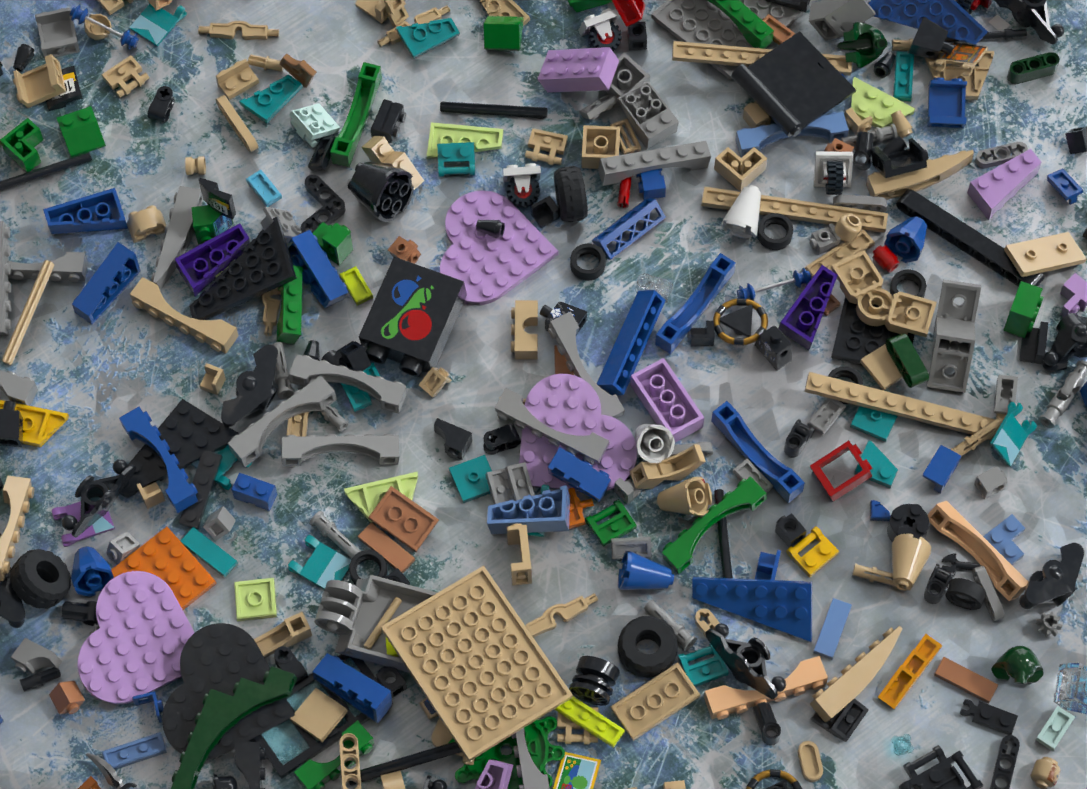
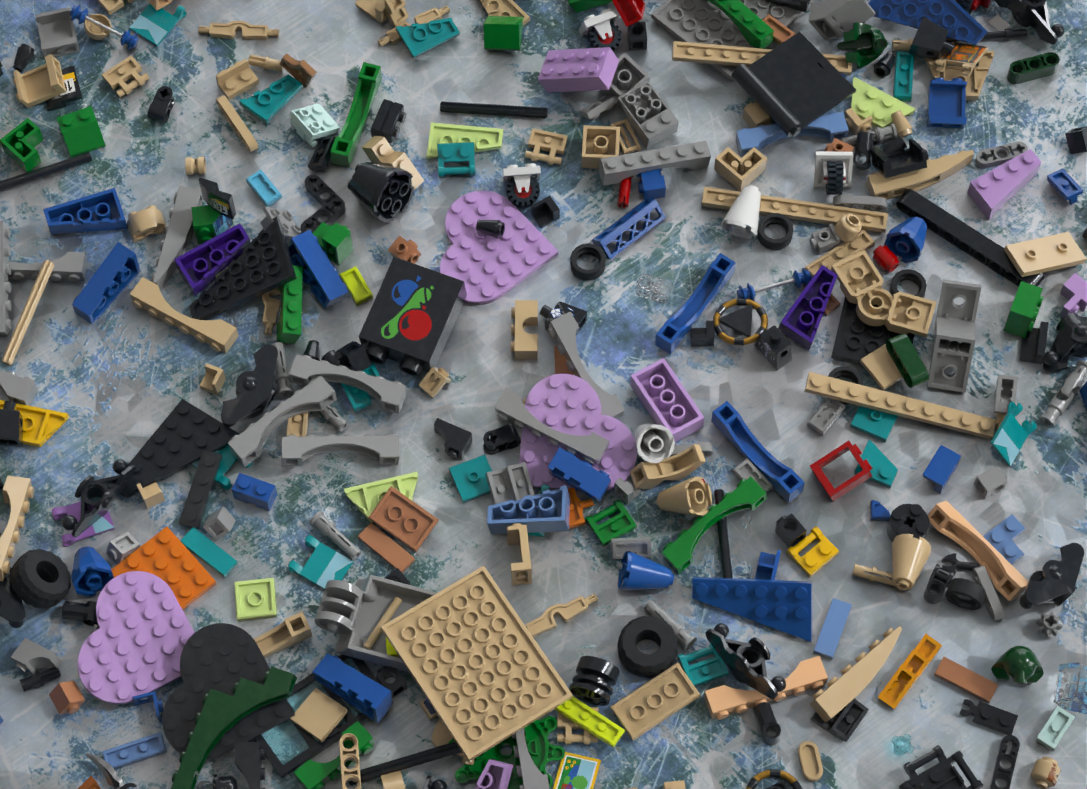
(179, 490): blue arch -> none
(291, 664): black piece -> none
(367, 555): black tyre -> none
(570, 194): black tyre -> none
(631, 342): blue brick -> none
(702, 625): tan beam -> none
(800, 436): black piece -> none
(971, 442): tan pin -> none

